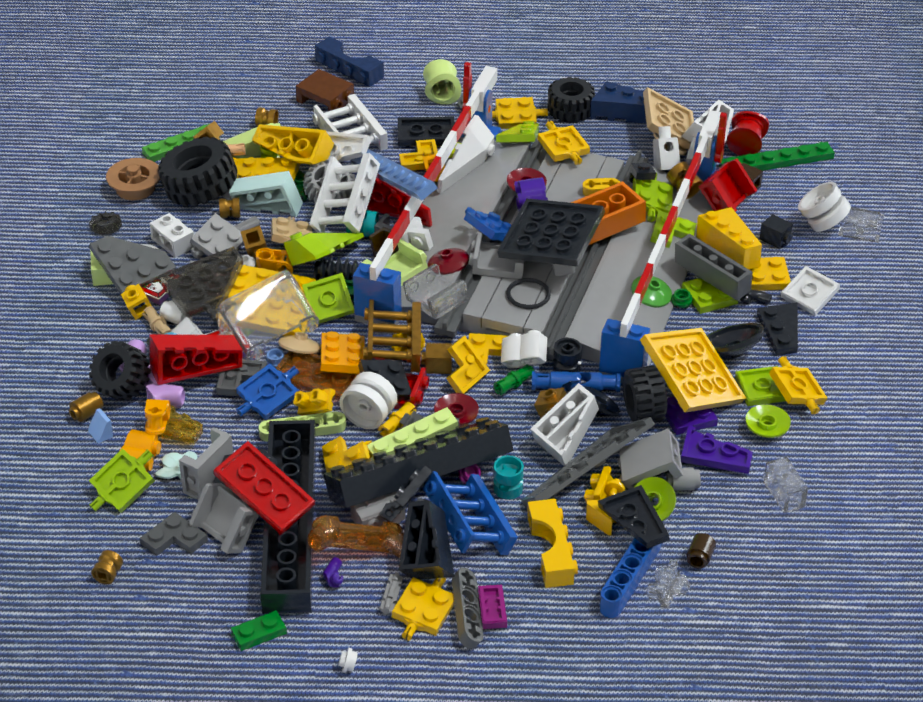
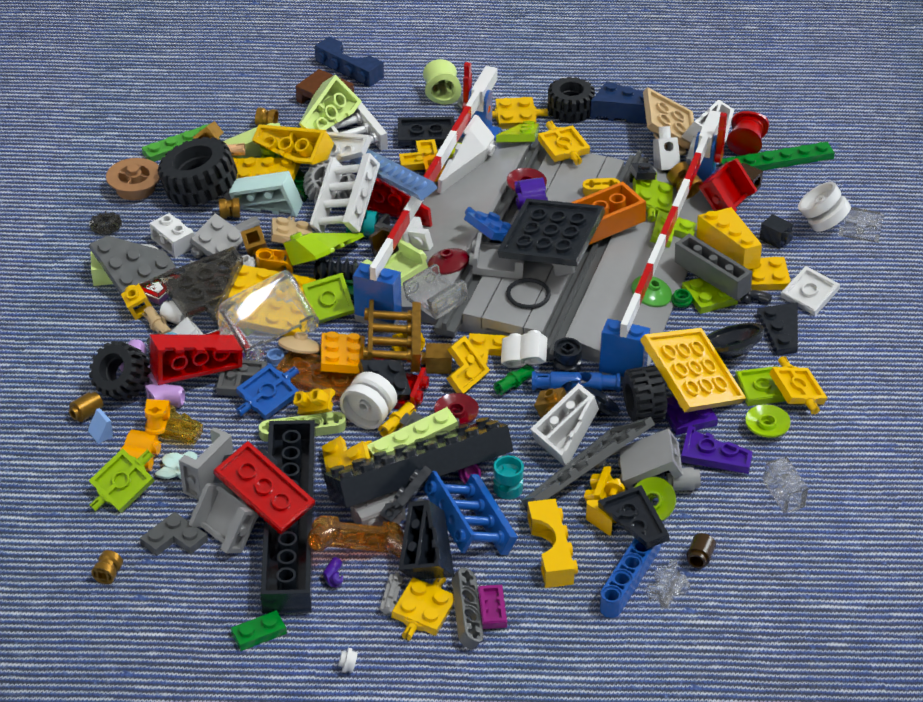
(329, 105): none -> yellowish green wedge

